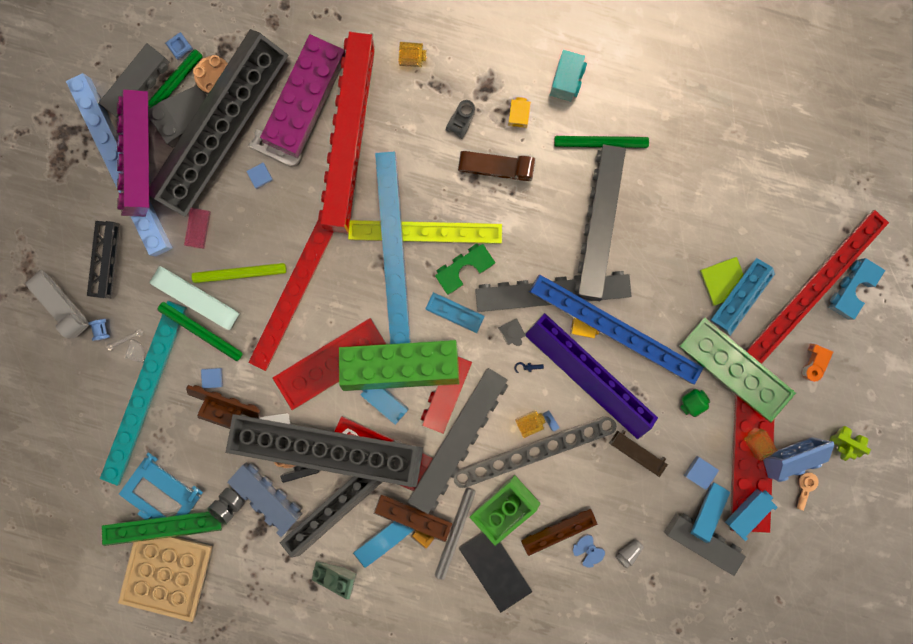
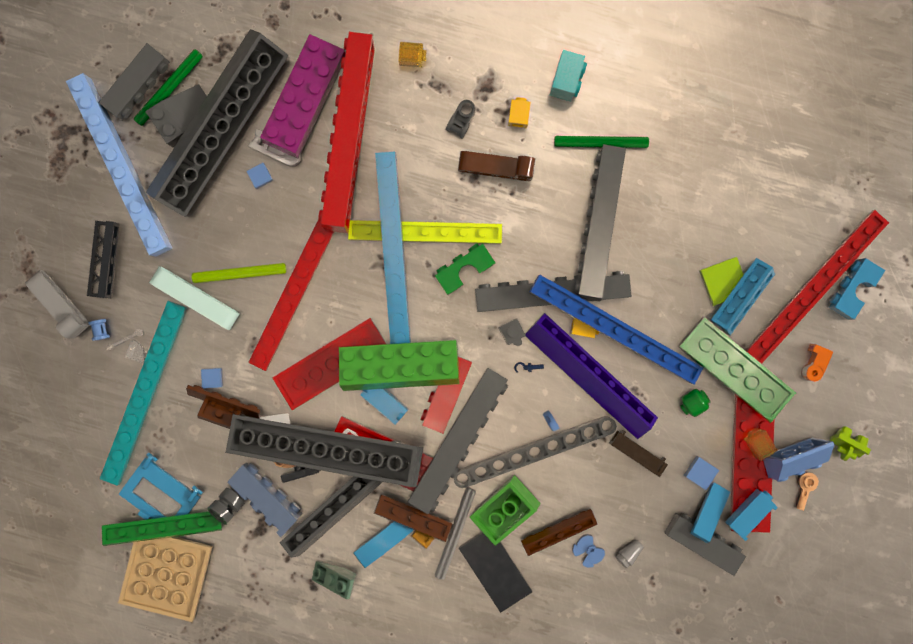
(134, 155): magenta brick -> none
(179, 46): medium blue tile -> none
(197, 228): clear pink tile -> none
(199, 331): green axle -> none
(208, 72): light nougat dish -> none
(455, 312): dark azure tile -> none
(530, 423): clear yellow brick -> none

